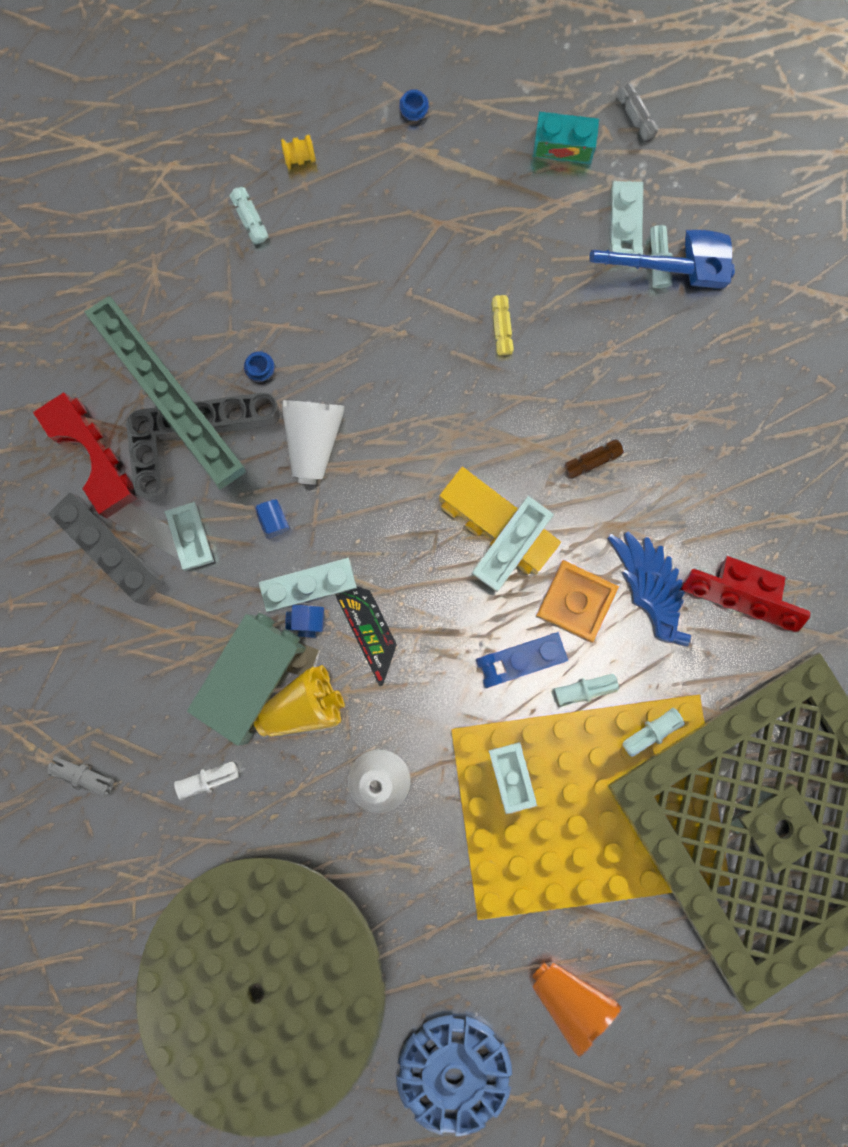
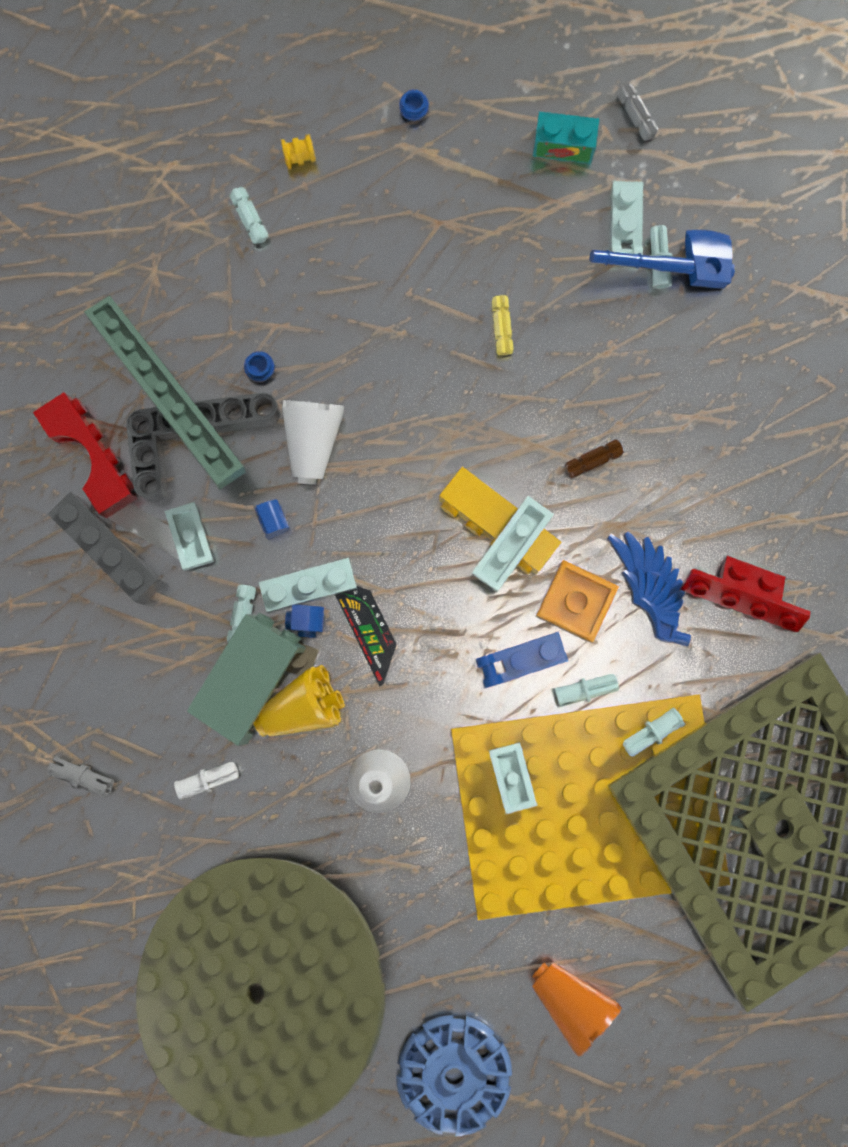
(241, 607): none -> light aqua axle

